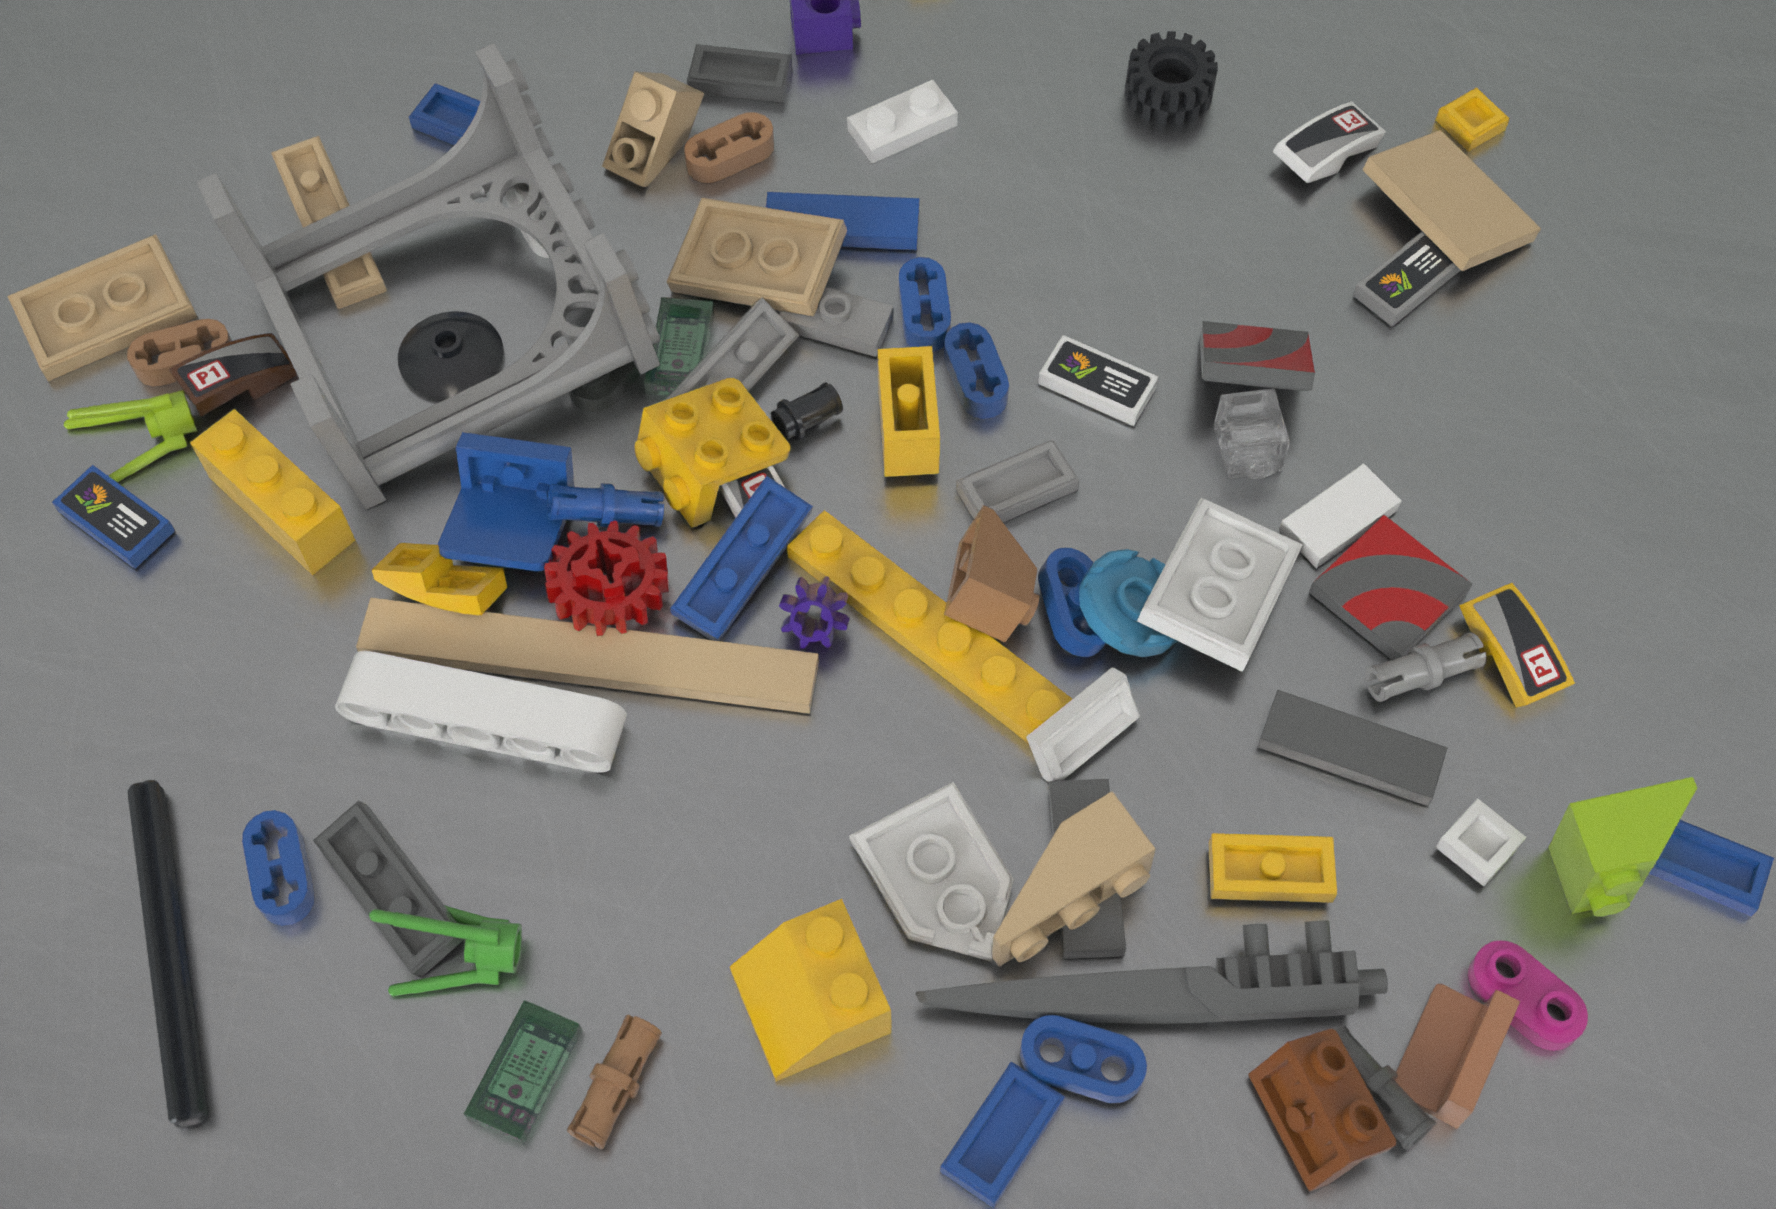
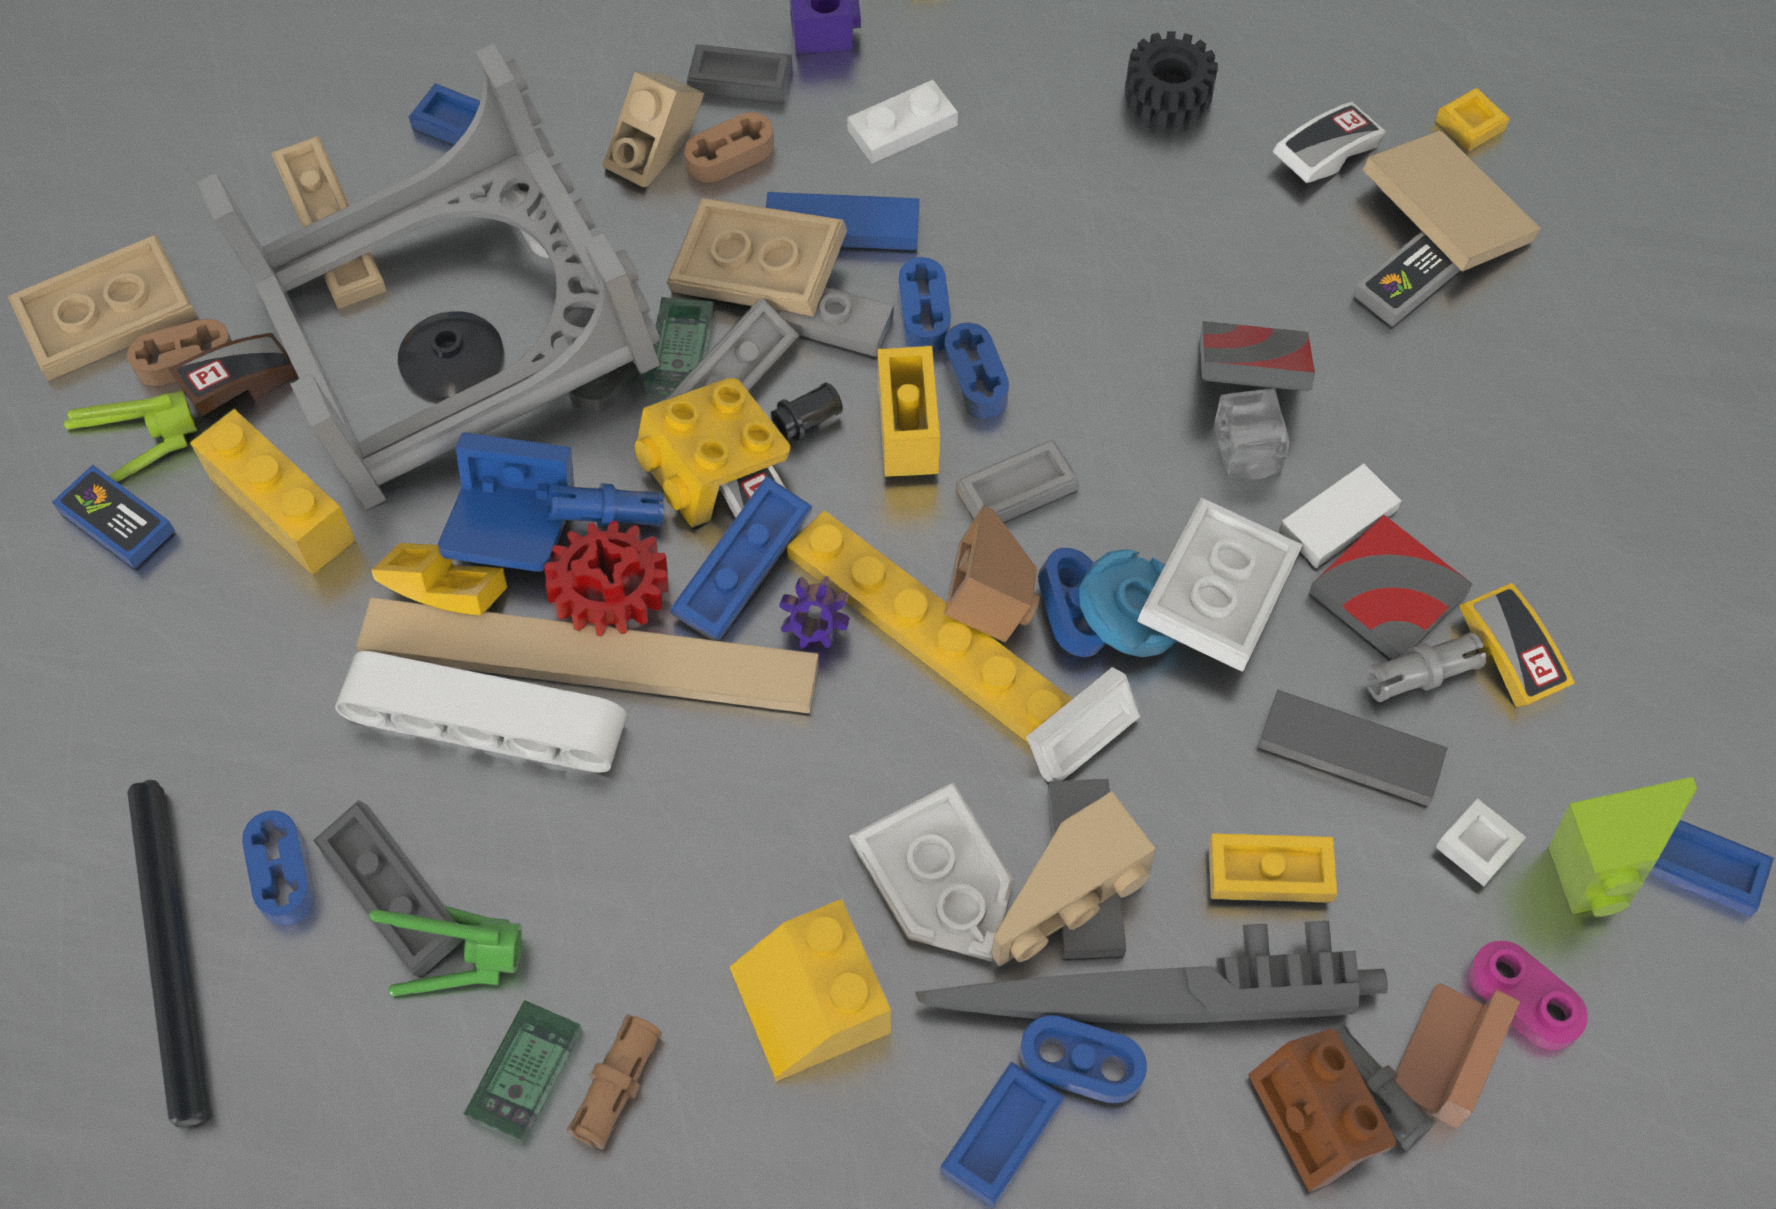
(1098, 380): tile -> none

